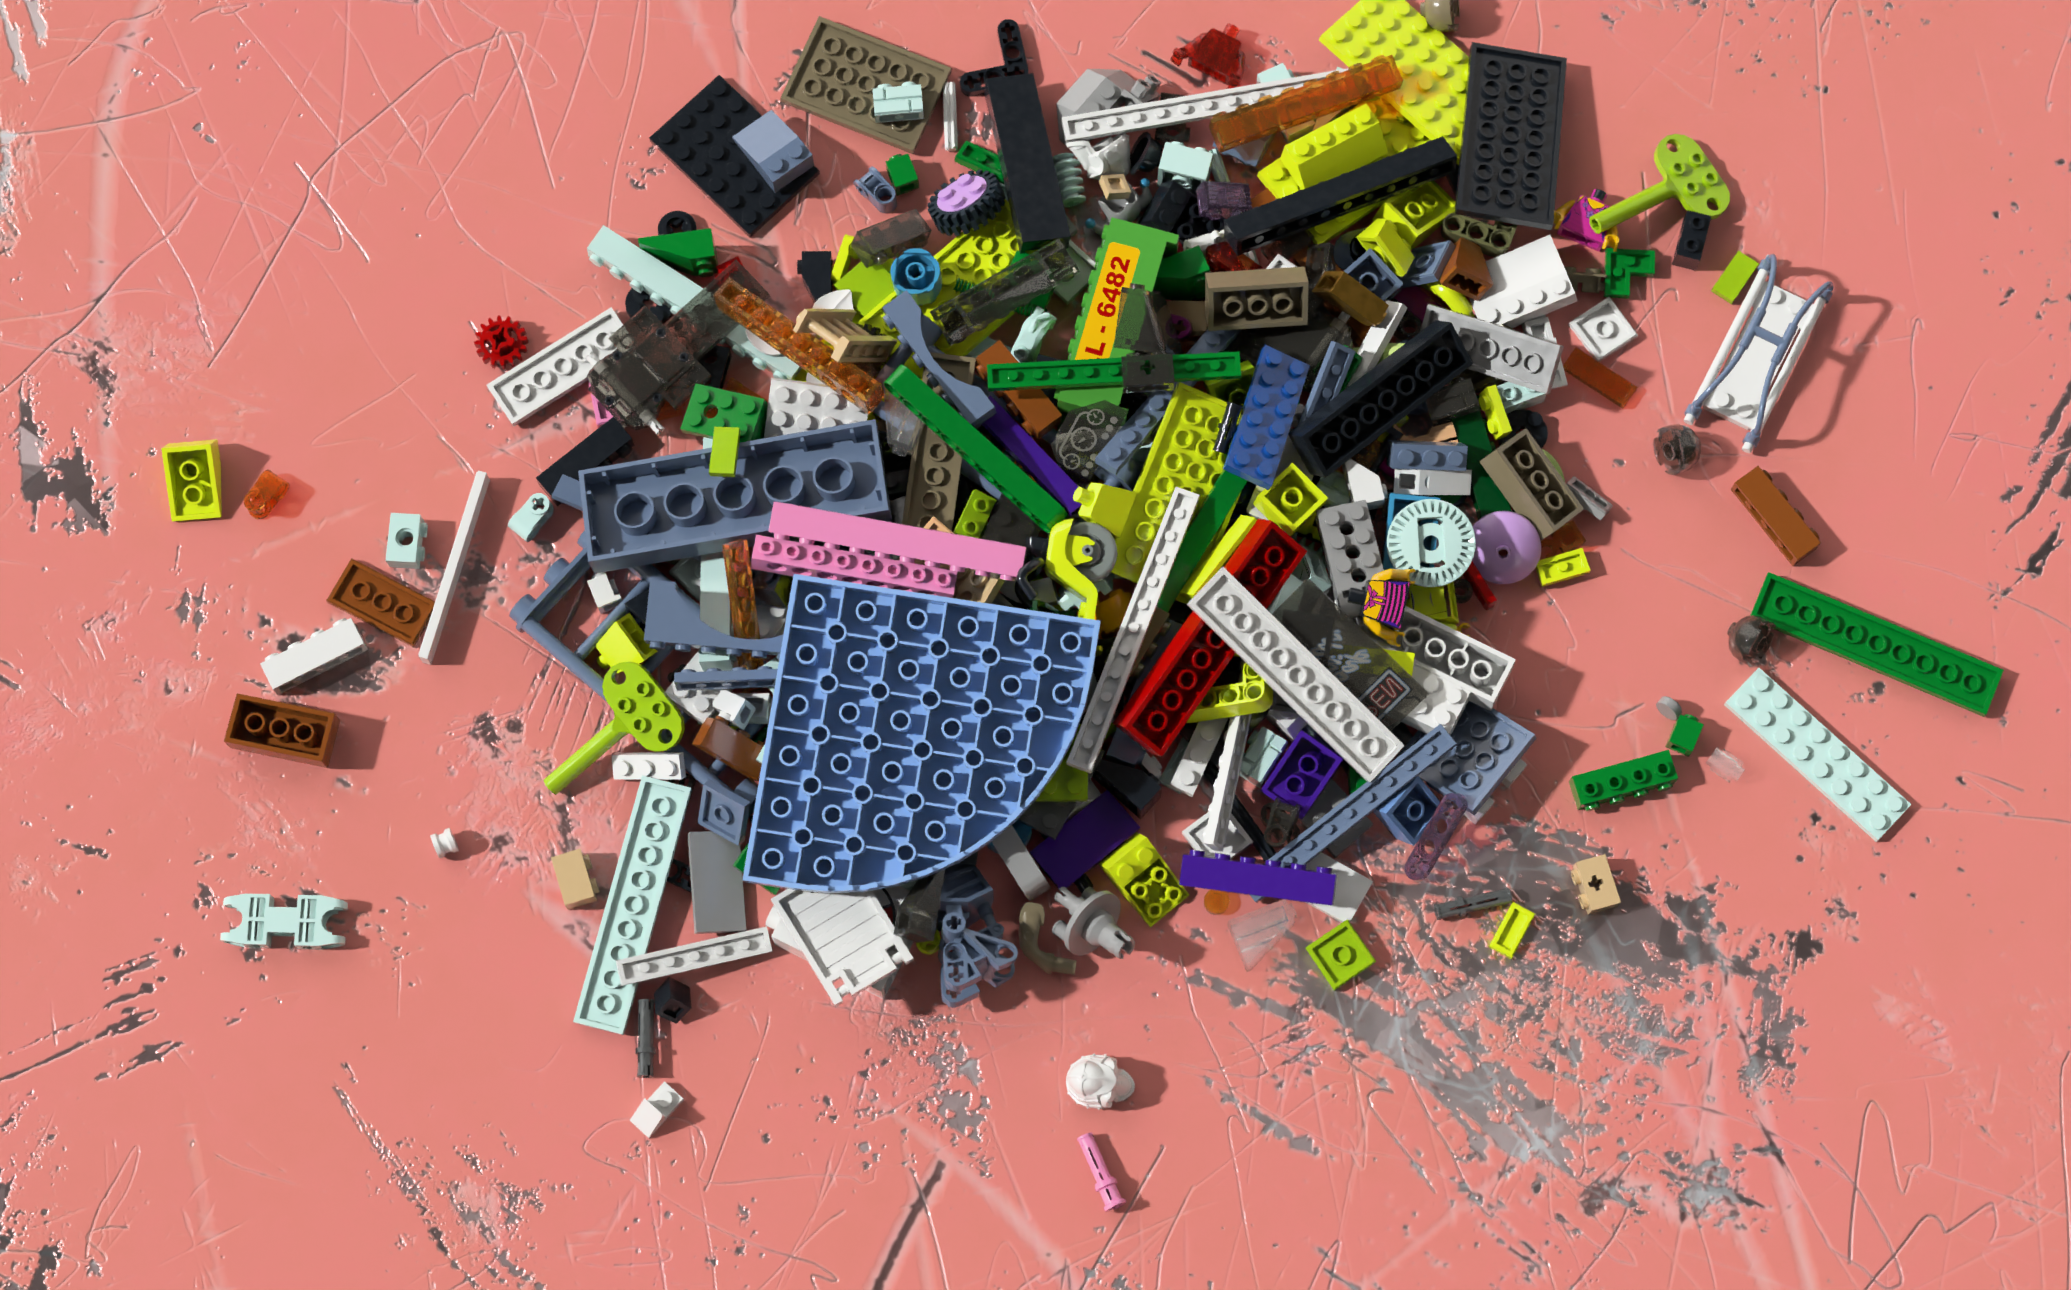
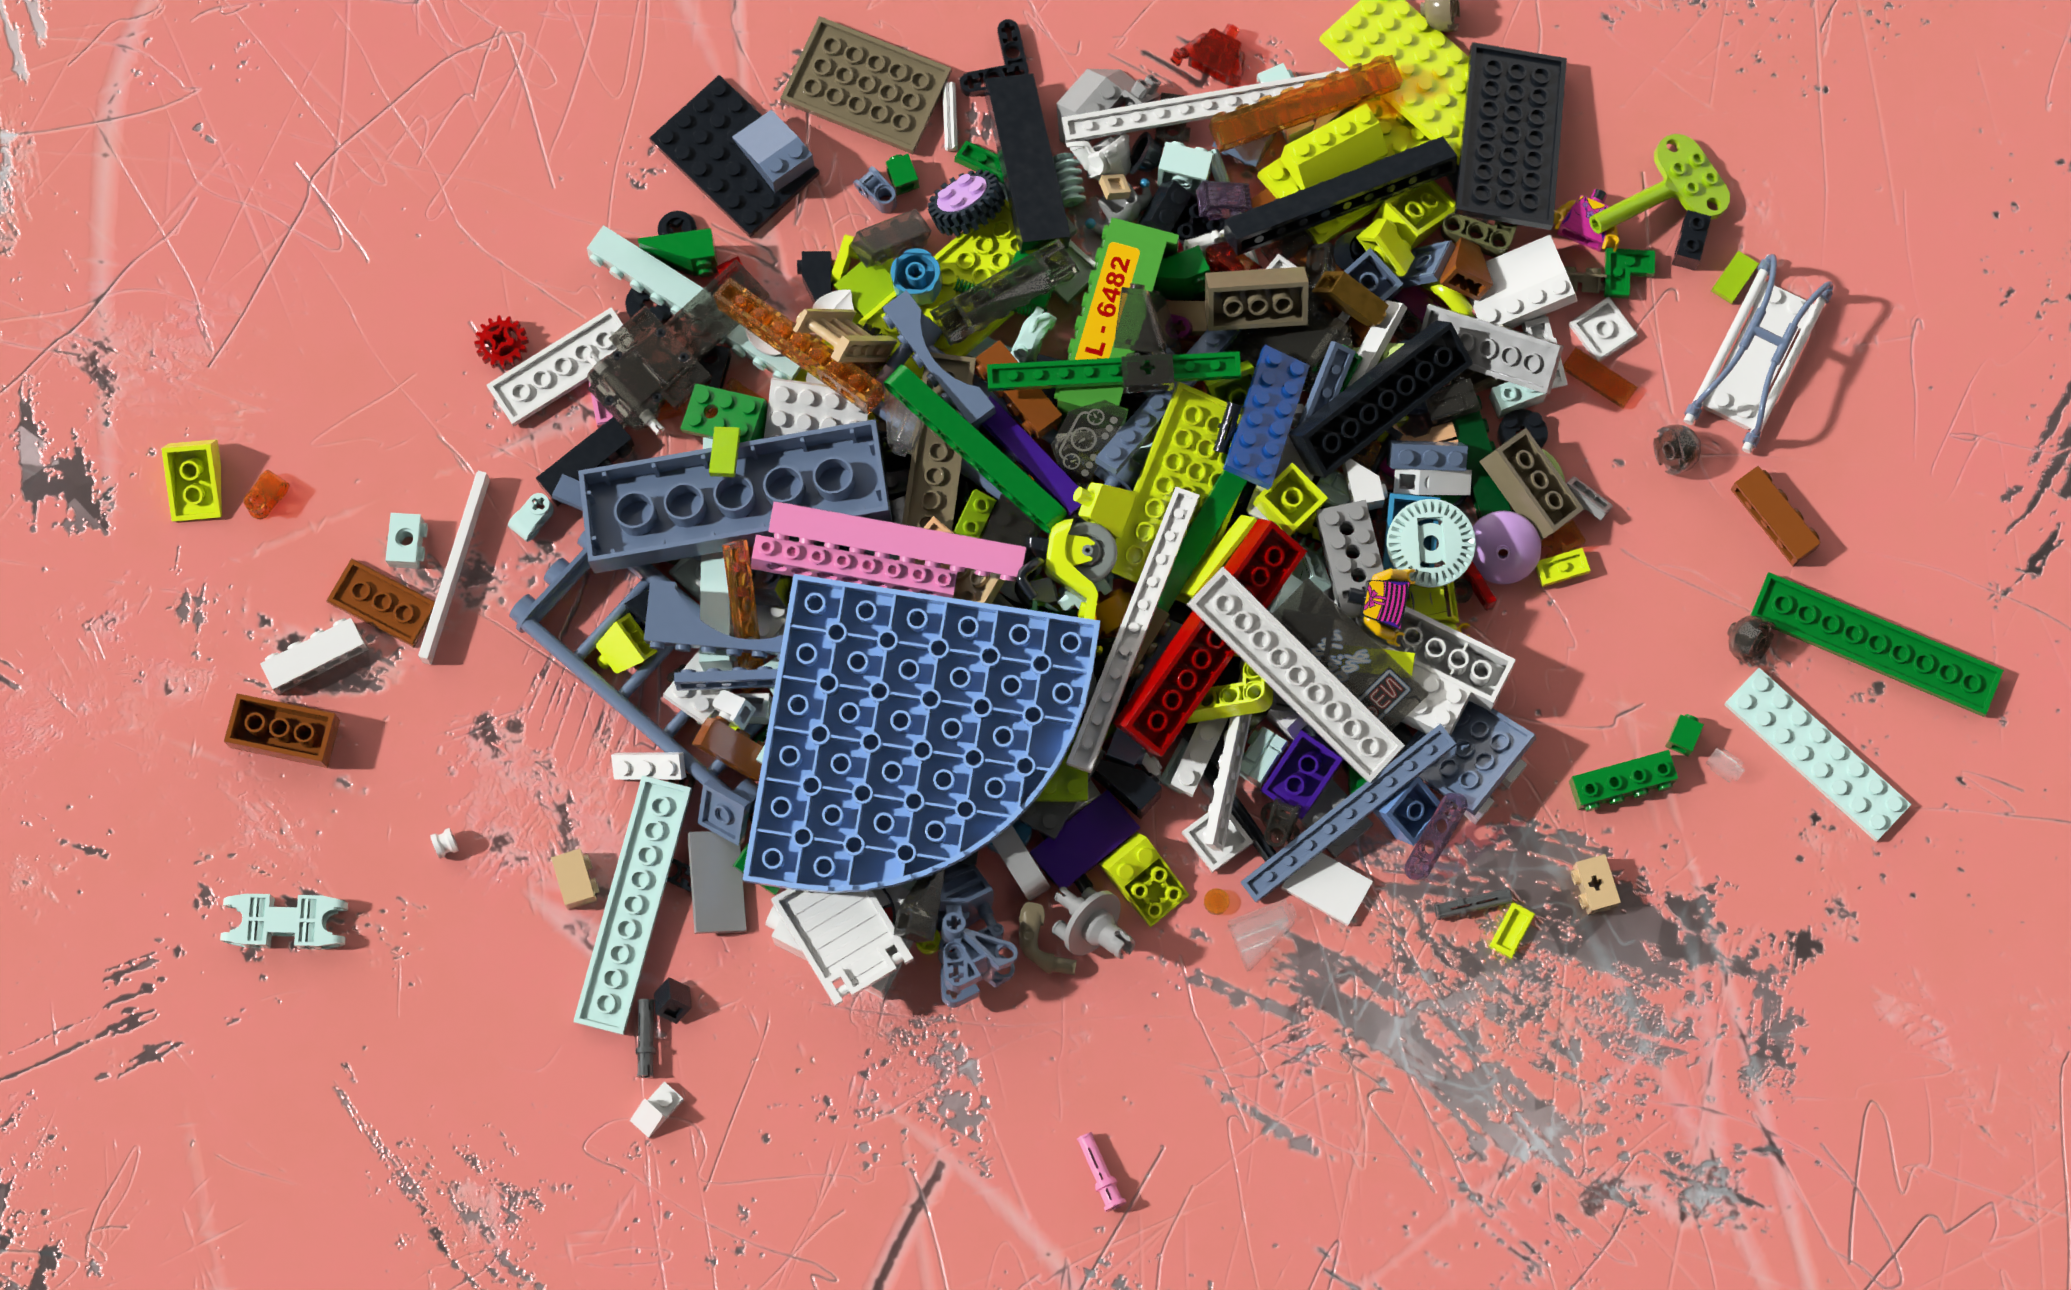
(604, 592): white brick -> none
(638, 709): lime piece -> none
(693, 956): white plate -> none
(898, 102): light aqua brick -> none
(1097, 1082): white head -> none
(1257, 878): dark purple brick -> none
(1340, 954): lime tile -> none
(1497, 419): neon yellow plate -> none
(1669, 708): light grey tile -> none

